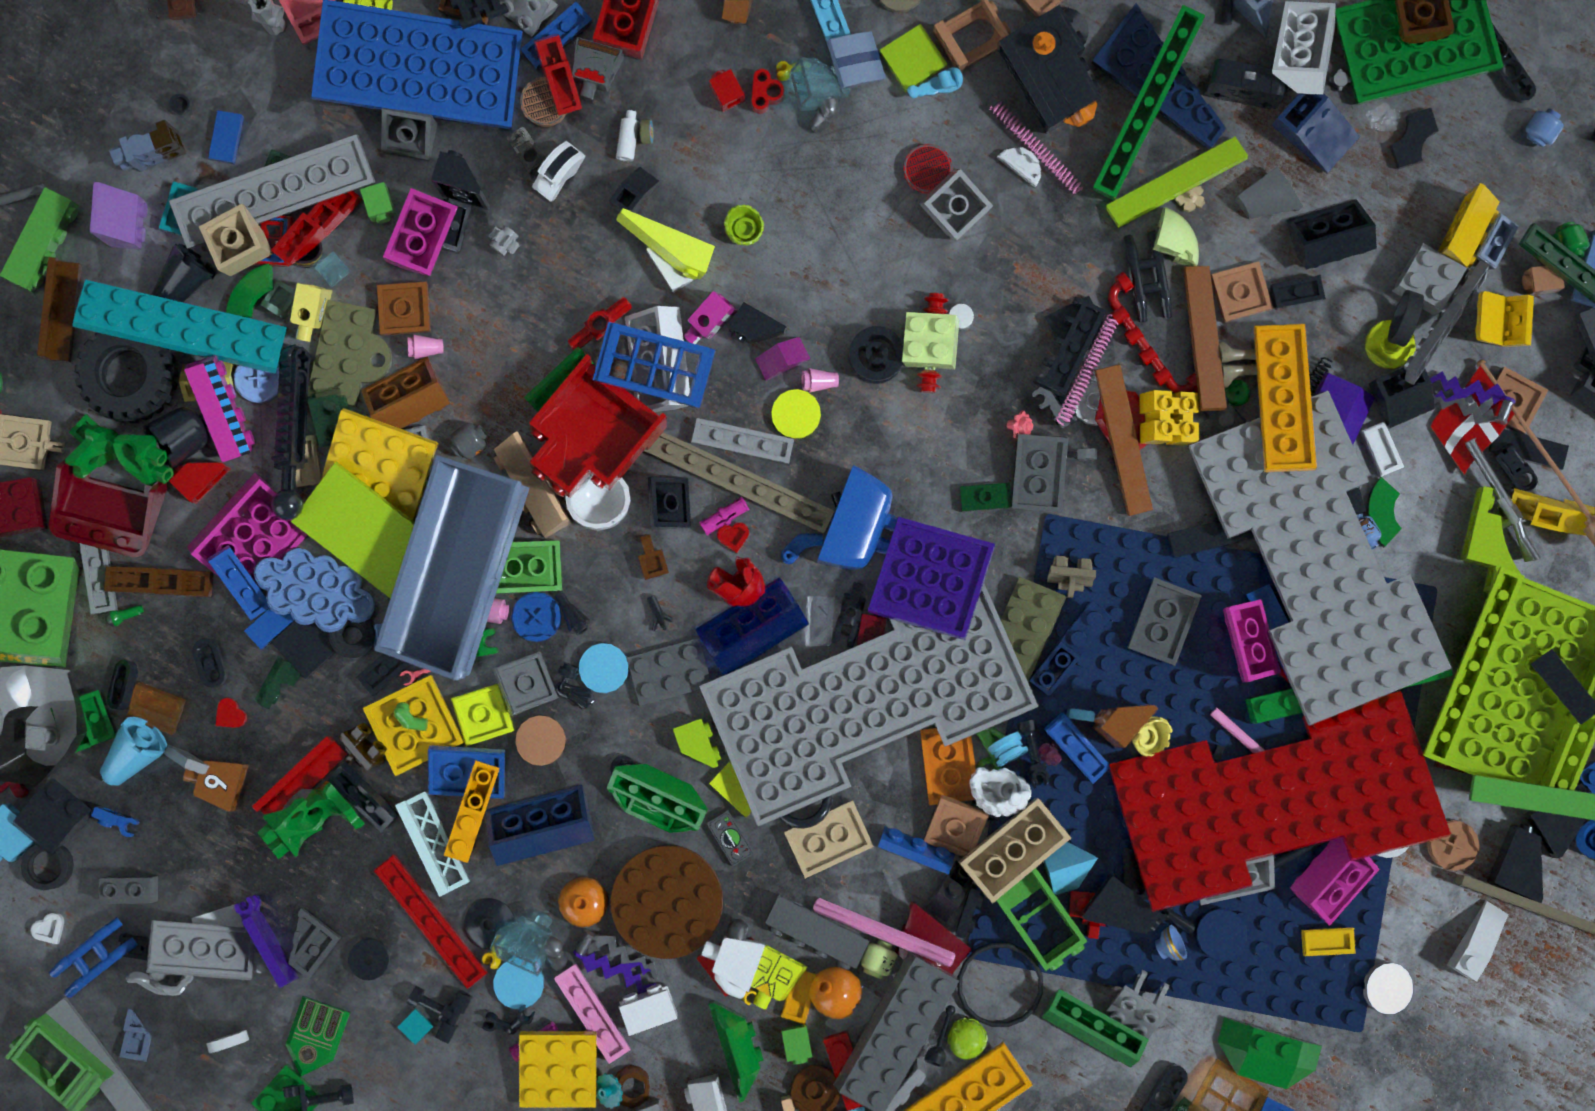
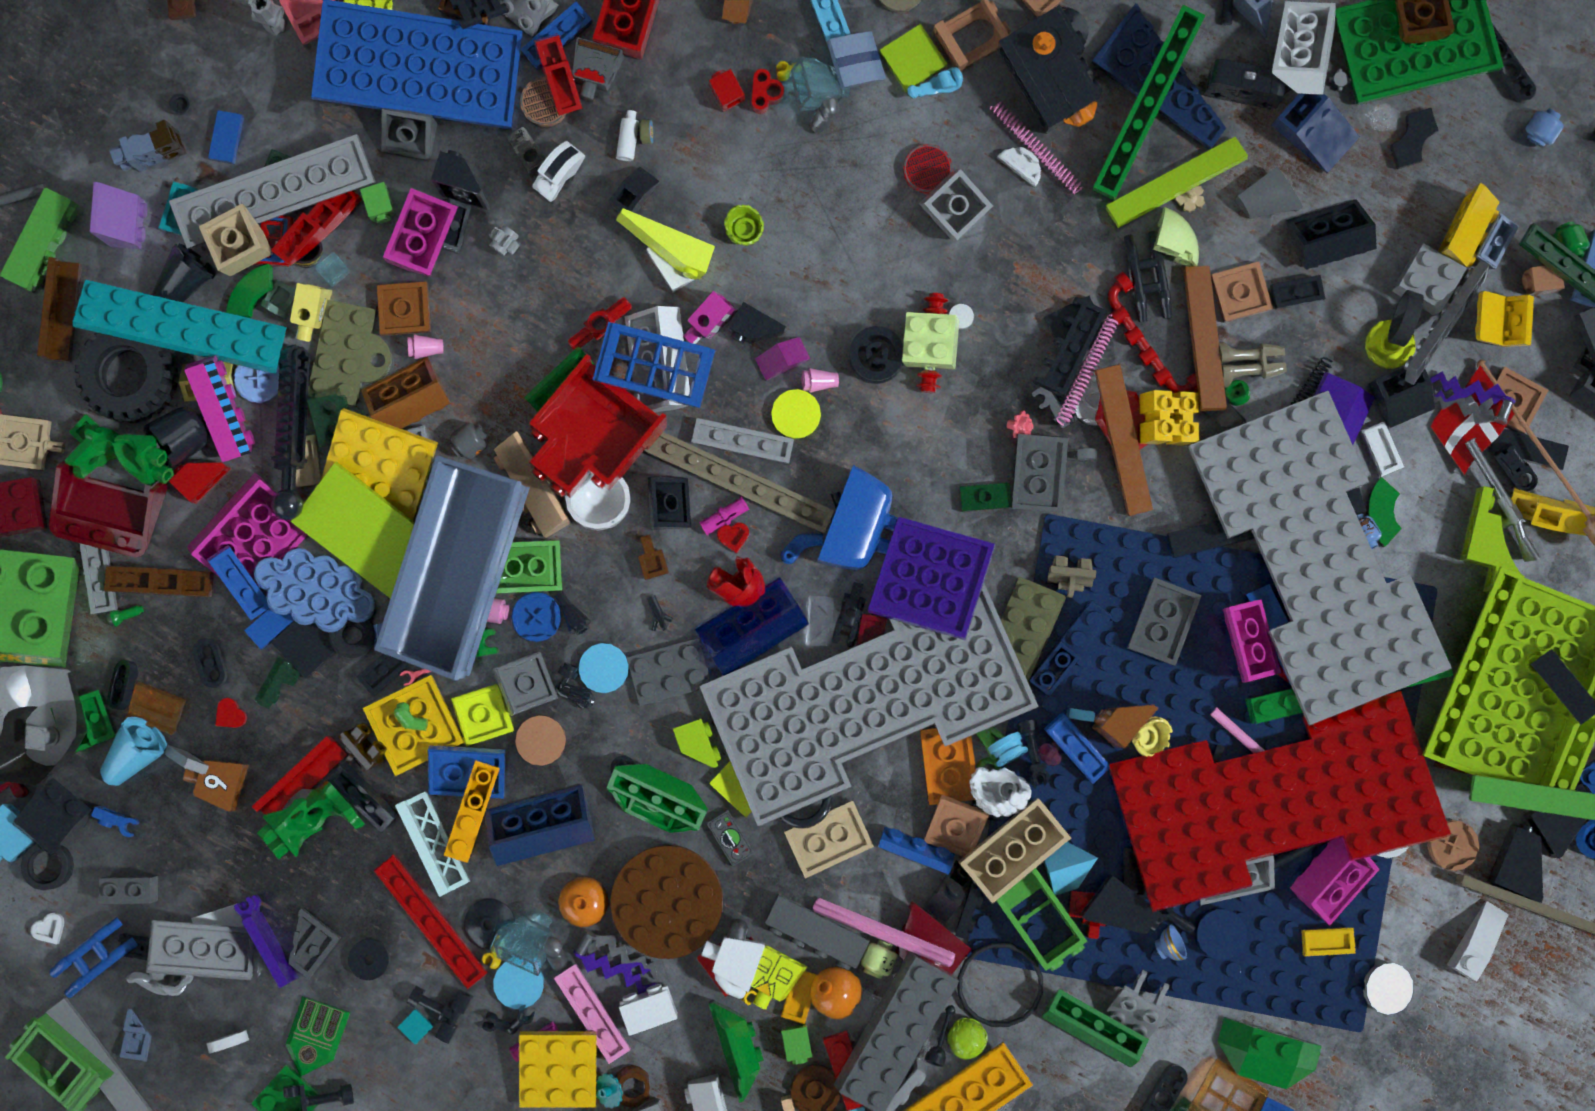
(1285, 398): light orange tile -> none

